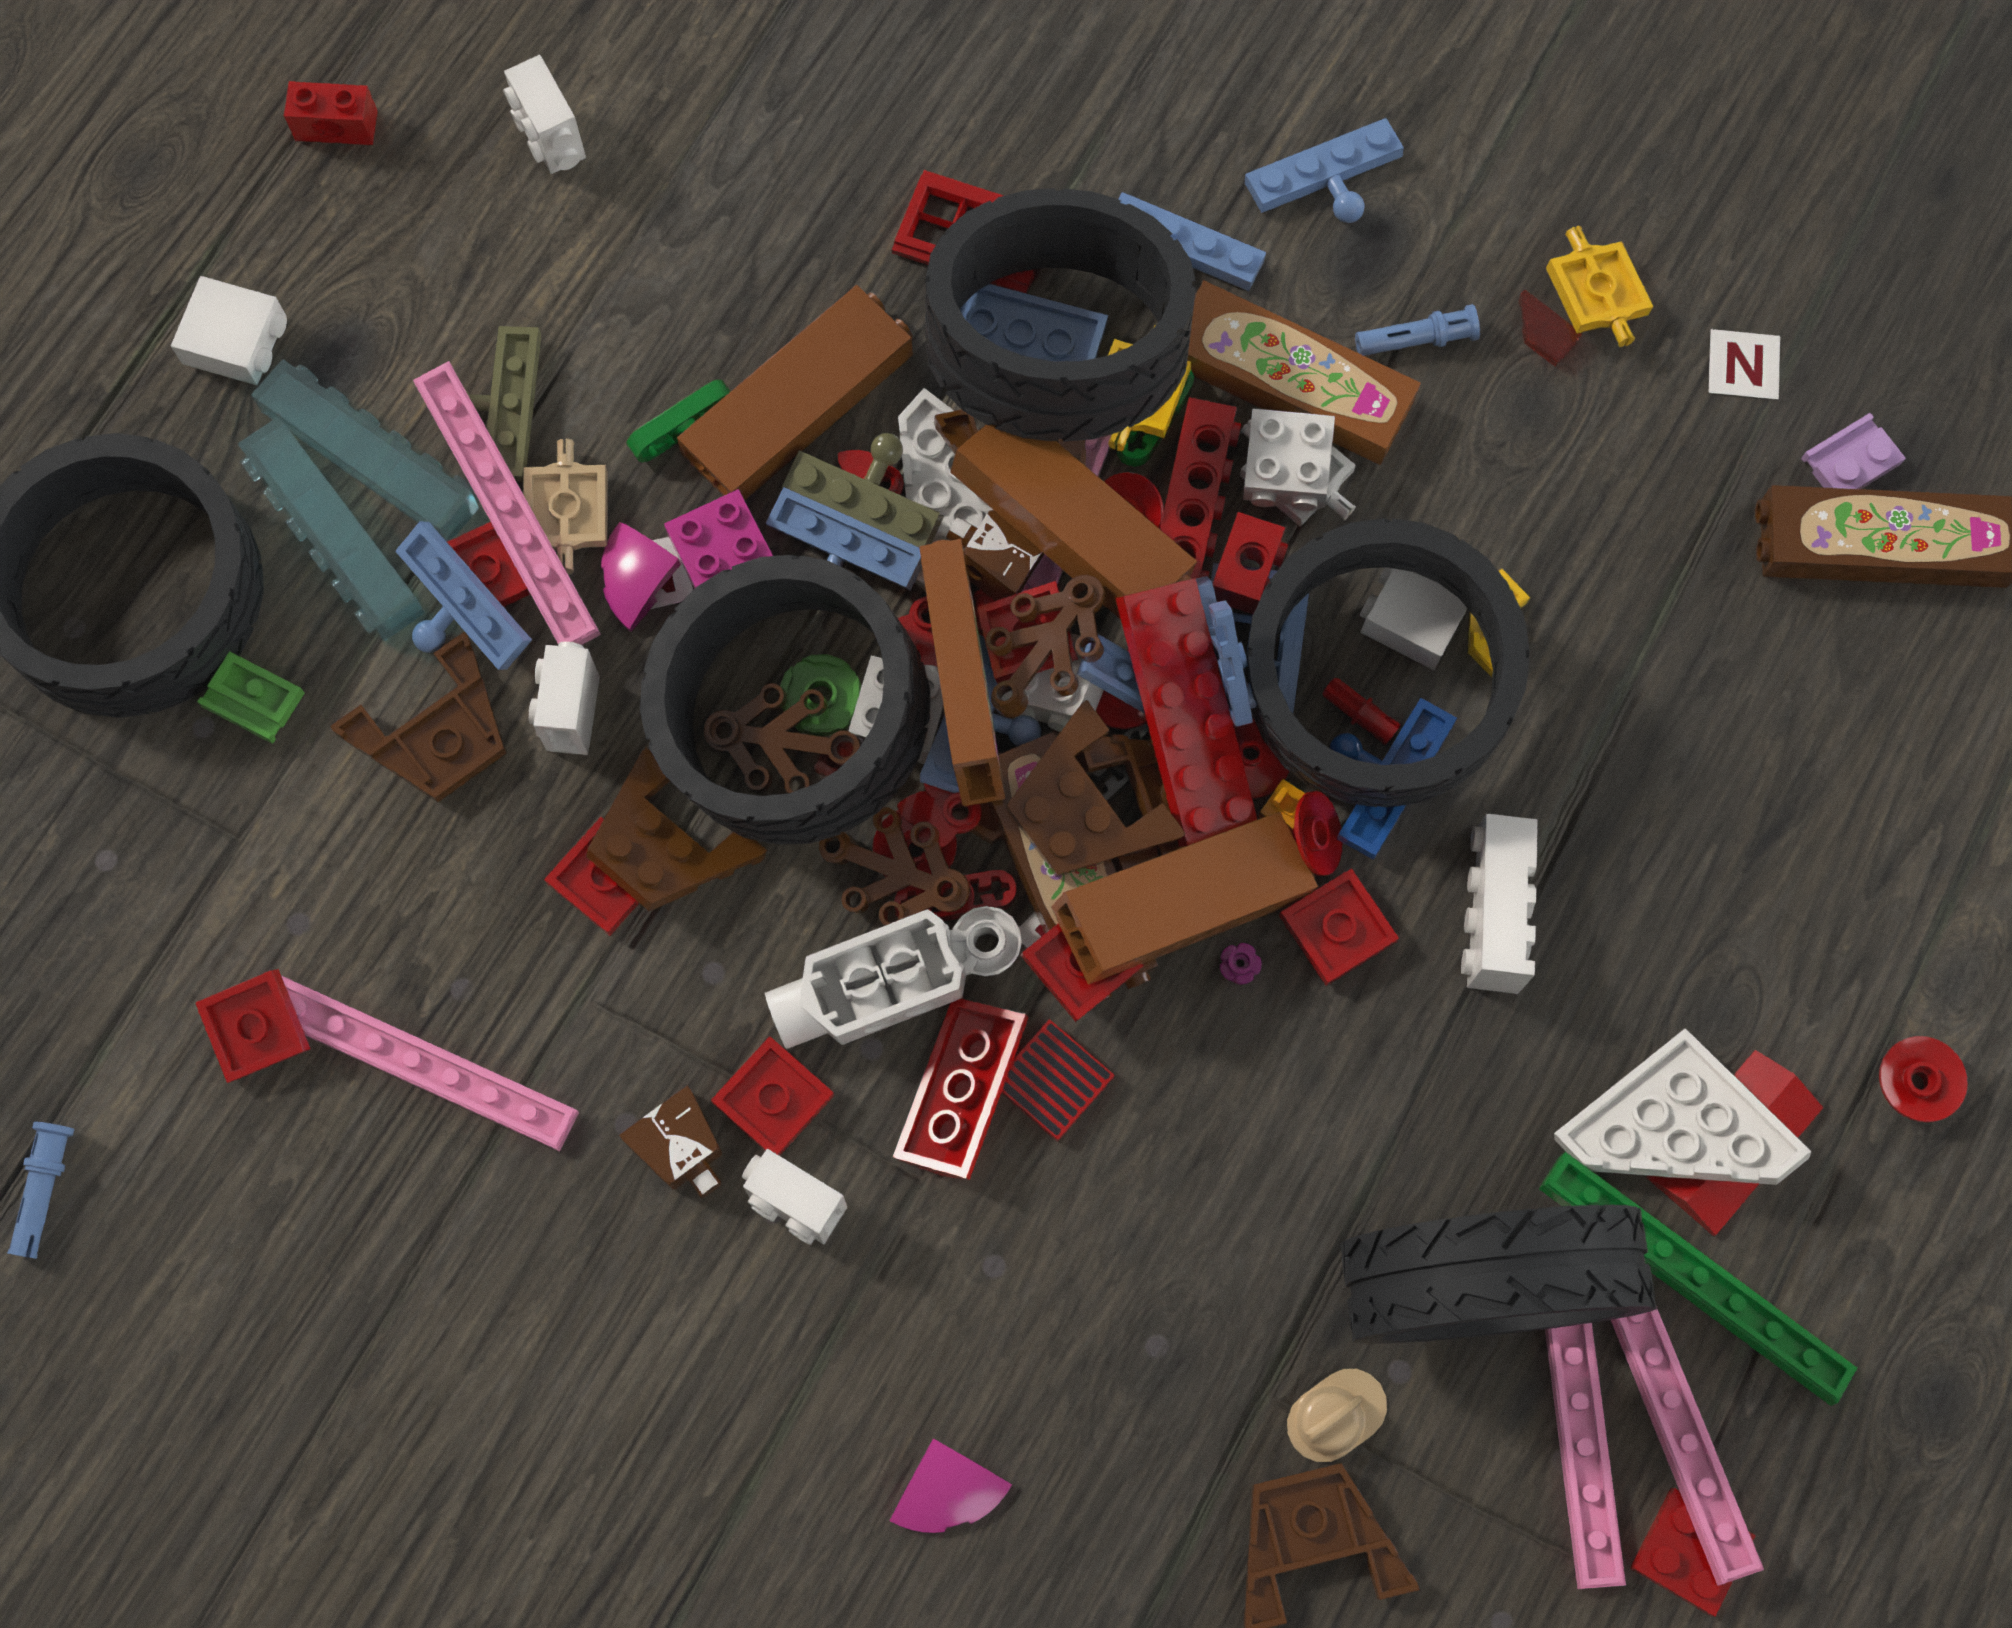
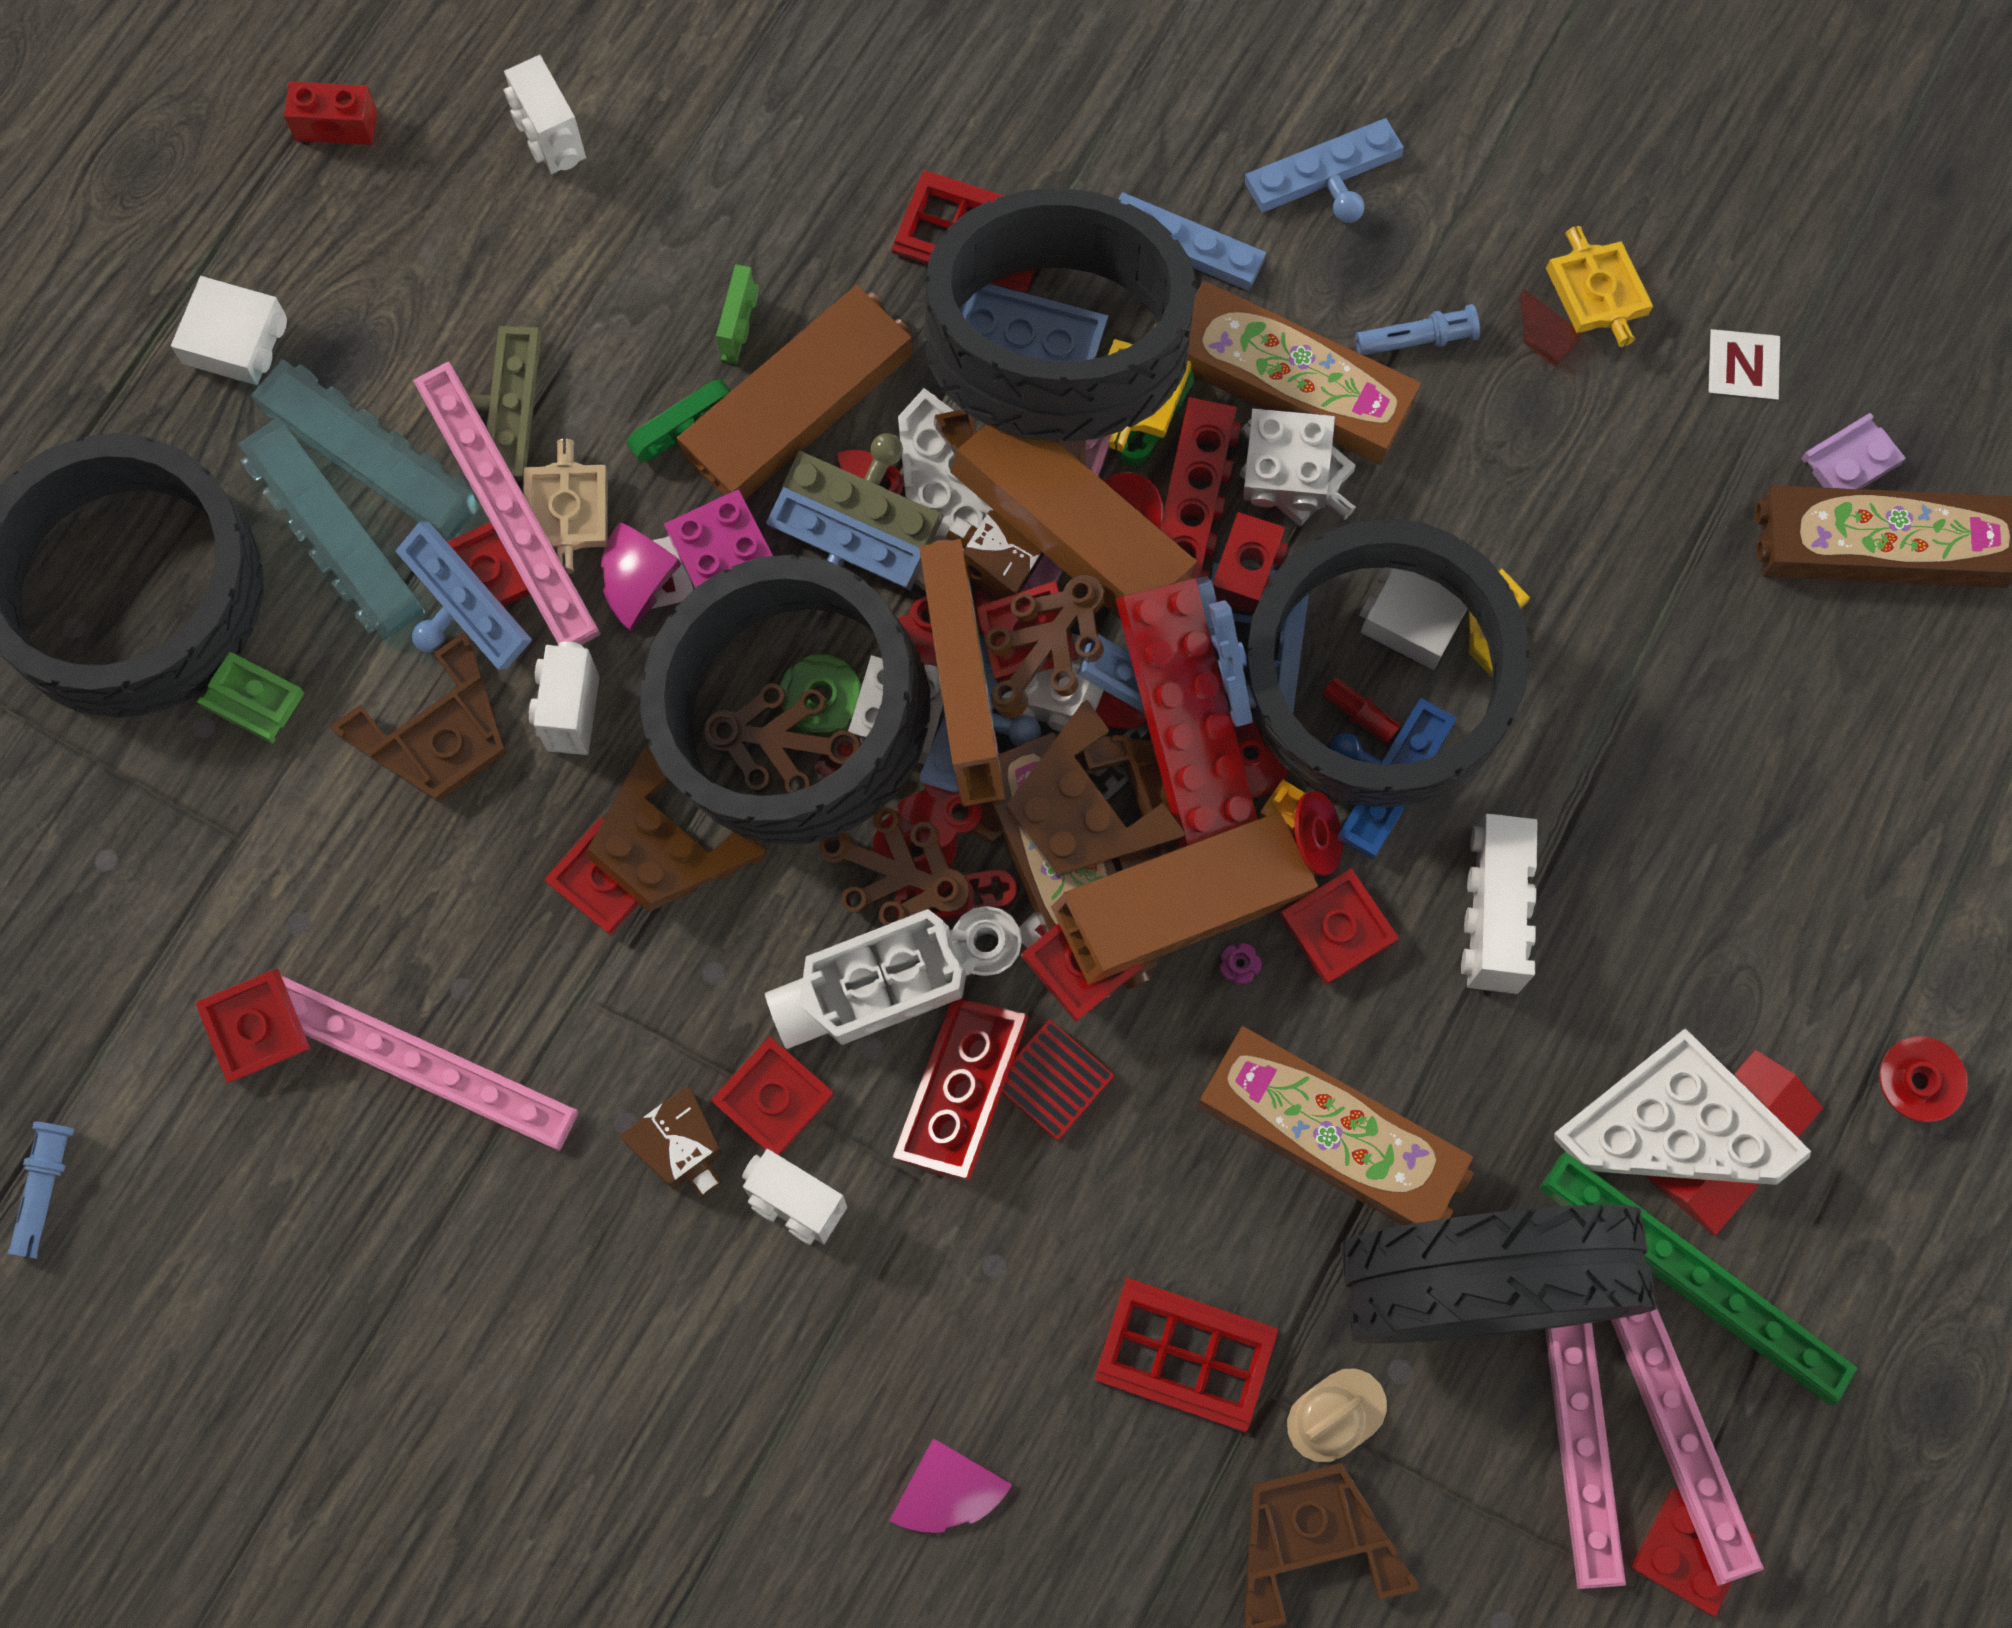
(736, 313): none -> bright green plate
(1172, 1393): none -> red piece
(1335, 1132): none -> brick

